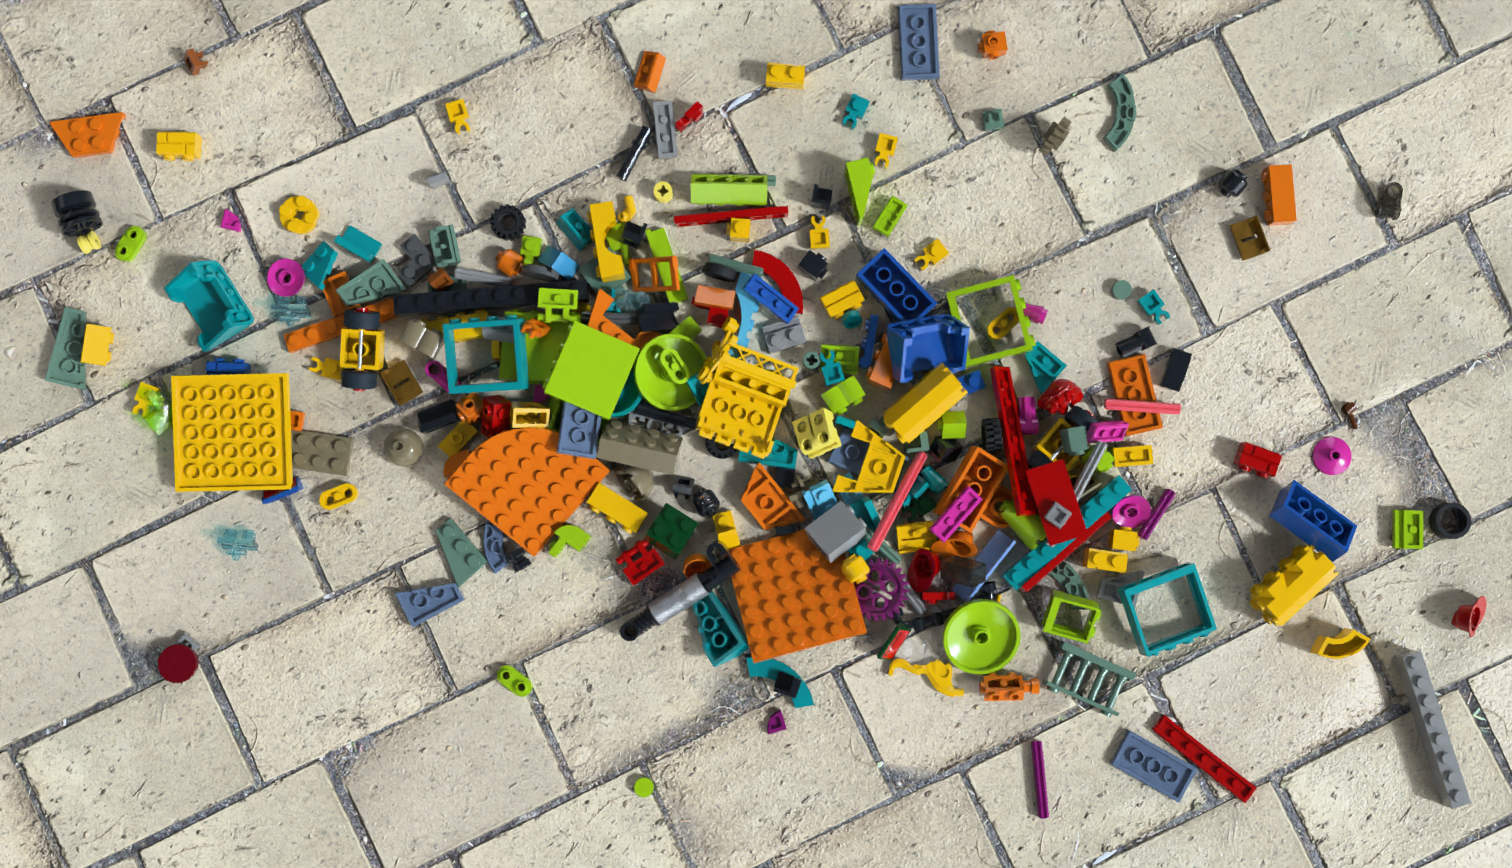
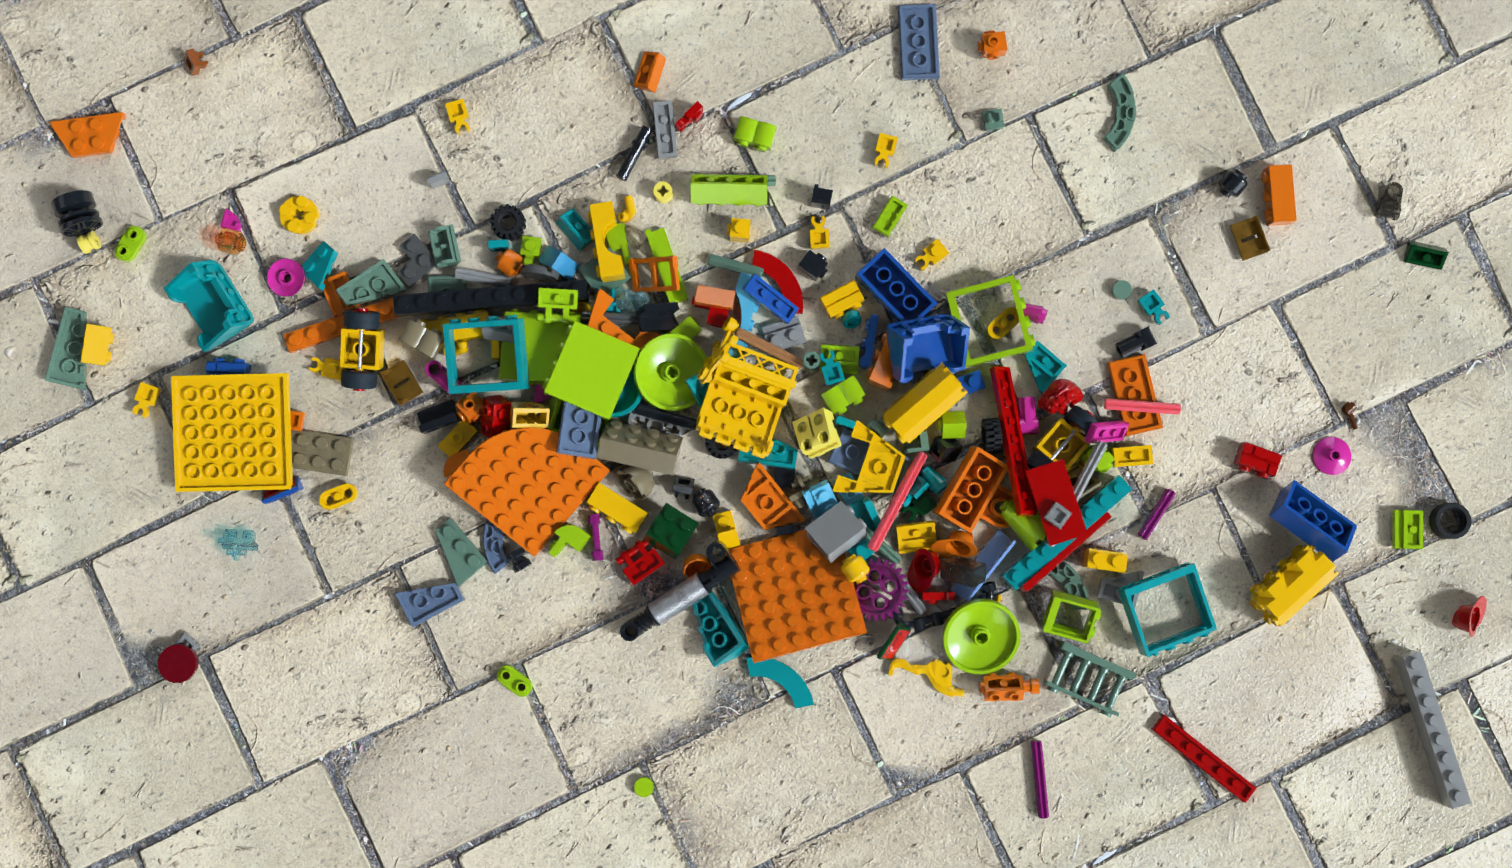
(161, 417): clear neon green brick -> none
(179, 145): yellow brick -> none
(230, 241): none -> clear orange head
(291, 312): clear light blue hips -> none
(359, 244): teal panel -> none
(403, 447): dark tan cylinder -> none
(440, 279): dark orange tile -> none
(461, 348): none -> yellow arm
(498, 245): none -> teal tile
(535, 328): orange plate -> none
(597, 553): none -> magenta bar
(632, 234): black panel -> none
(674, 365): lime plate -> none
(719, 272): black tyre -> none
(725, 217): red tile -> none
(755, 134): none -> lime brick
(768, 348): none -> medium nougat axle
(776, 723): magenta tile -> none
(785, 76): yellow brick -> none
(787, 684): black panel -> none
(856, 109): teal plate -> none
(858, 180): lime slope -> none
(955, 514): dark pink tile -> none
(1055, 135): dark tan gear -> none
(1074, 440): sand green brick -> none
(1123, 539): yellow brick -> none
(1134, 517): dark pink dish -> none
(1153, 766): sand blue tile -> none
(1176, 369): black slope -> none
(1340, 646): yellow brick -> none
(1425, 255): none -> dark green slope

